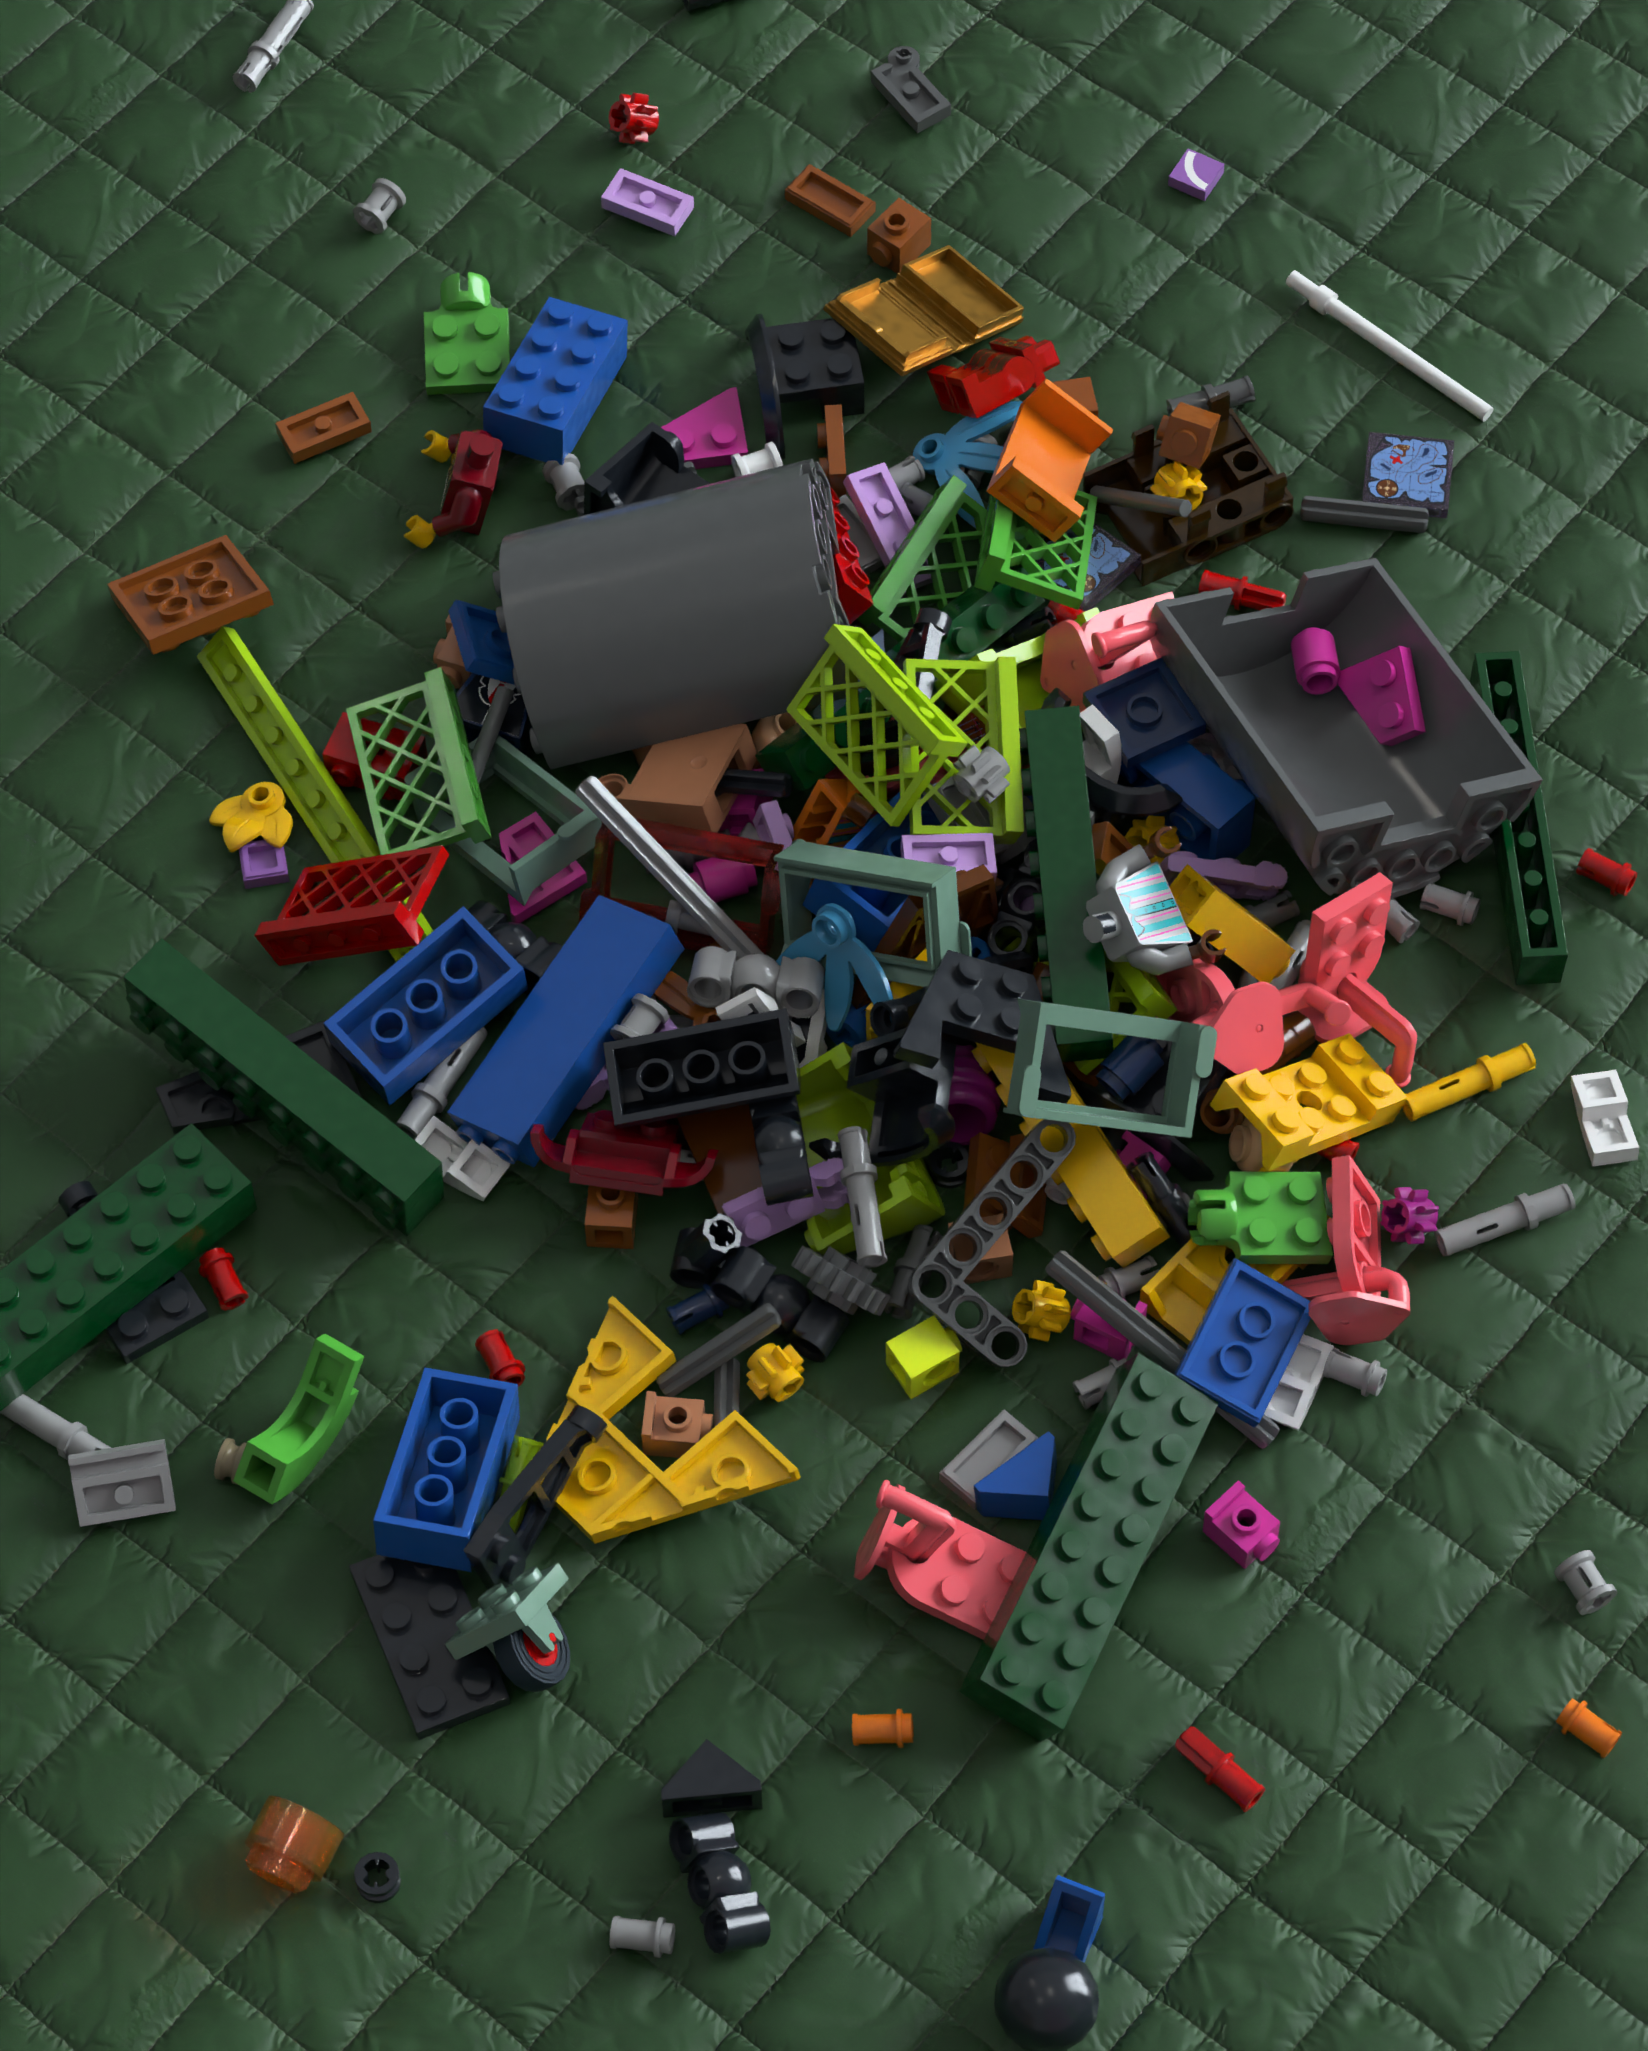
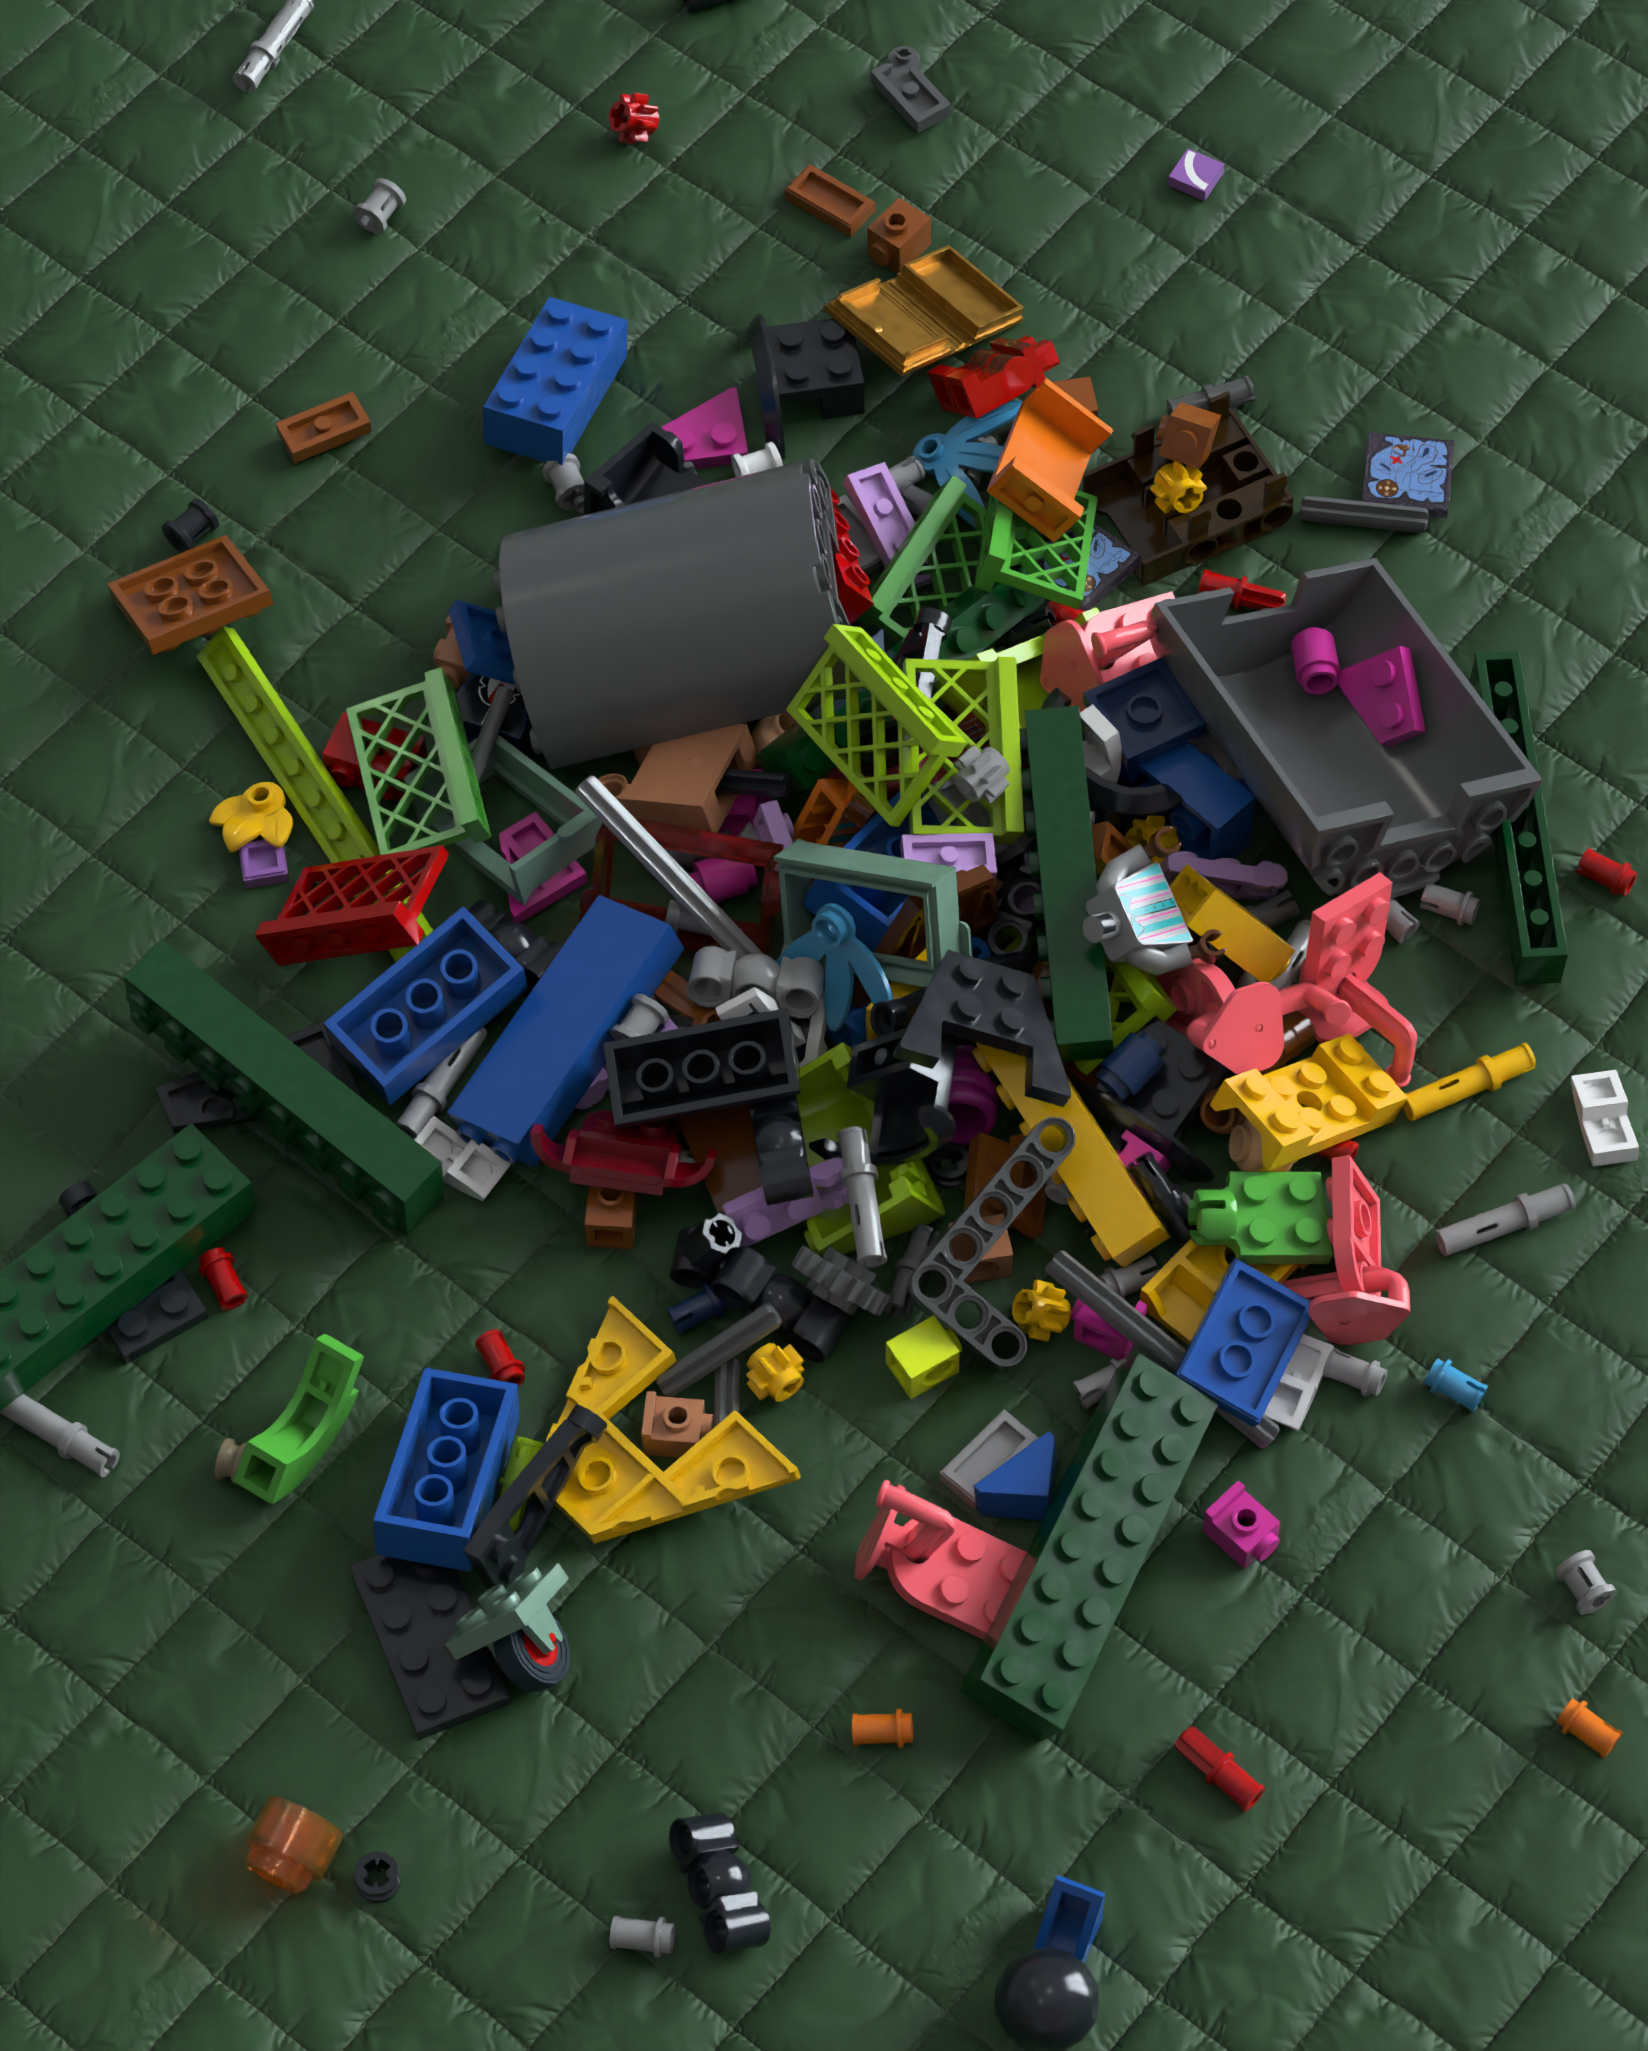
(122, 1482): light grey plate -> none
(190, 525): none -> black bush
(465, 339): bright green plate -> none
(467, 484): dark red torso -> none
(647, 202): lavender plate -> none
(709, 1785): black slope -> none
(831, 436): dark orange plate -> none
(1142, 501): dark grey bar -> none
(1189, 1060): sand green piece -> none
(1326, 301): white bar -> none
(1409, 1215): magenta gear -> none
(1455, 1384): none -> dark azure pin

